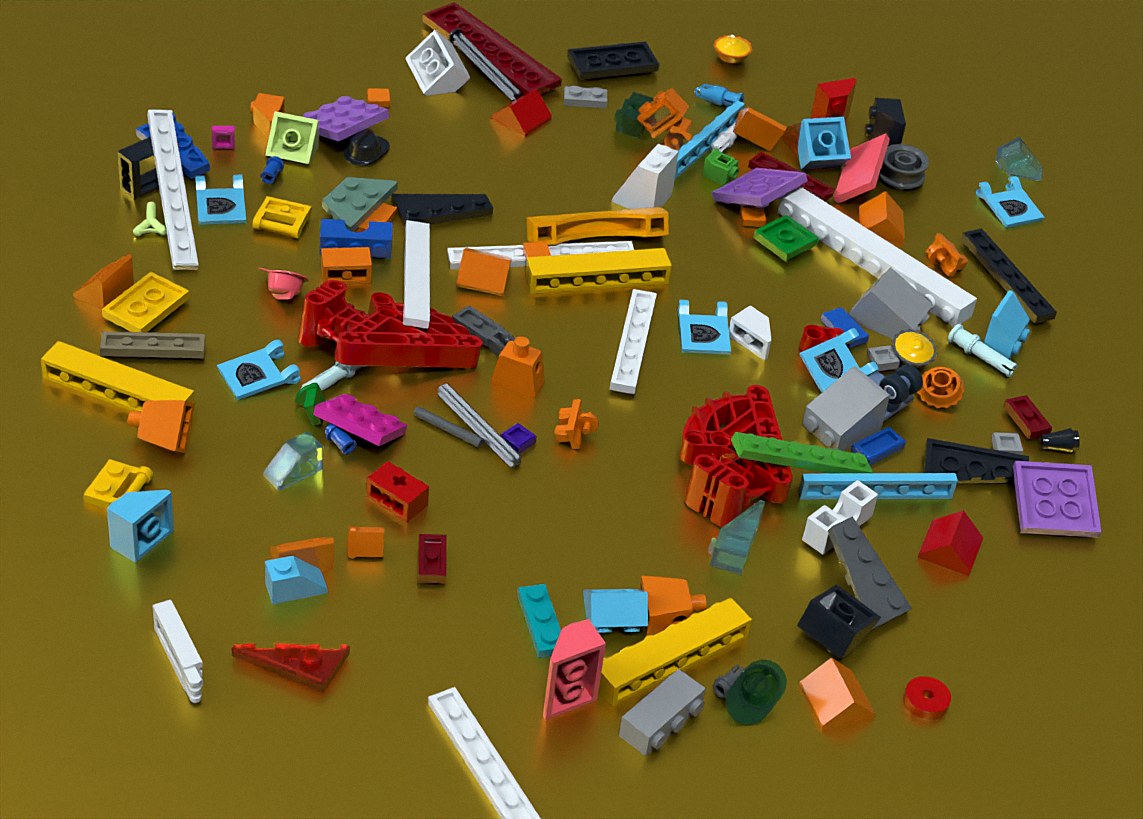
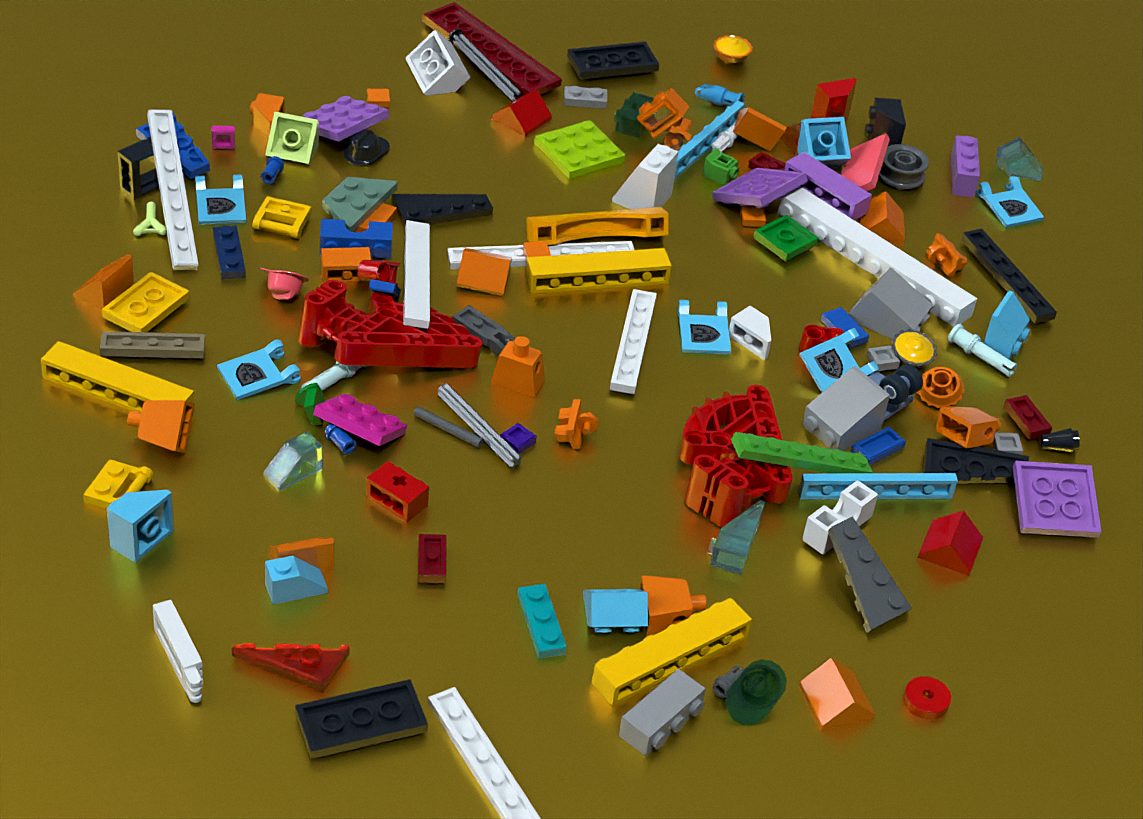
(229, 252): none -> dark blue plate
(360, 718): none -> black plate
(365, 541): orange tile -> none
(378, 270): none -> red piece
(385, 287): none -> blue tile
(574, 669): coral slope -> none
(579, 149): none -> lime plate
(831, 186): none -> medium lavender brick
(837, 621): black slope -> none
(964, 166): none -> medium lavender brick
(967, 426): none -> orange torso

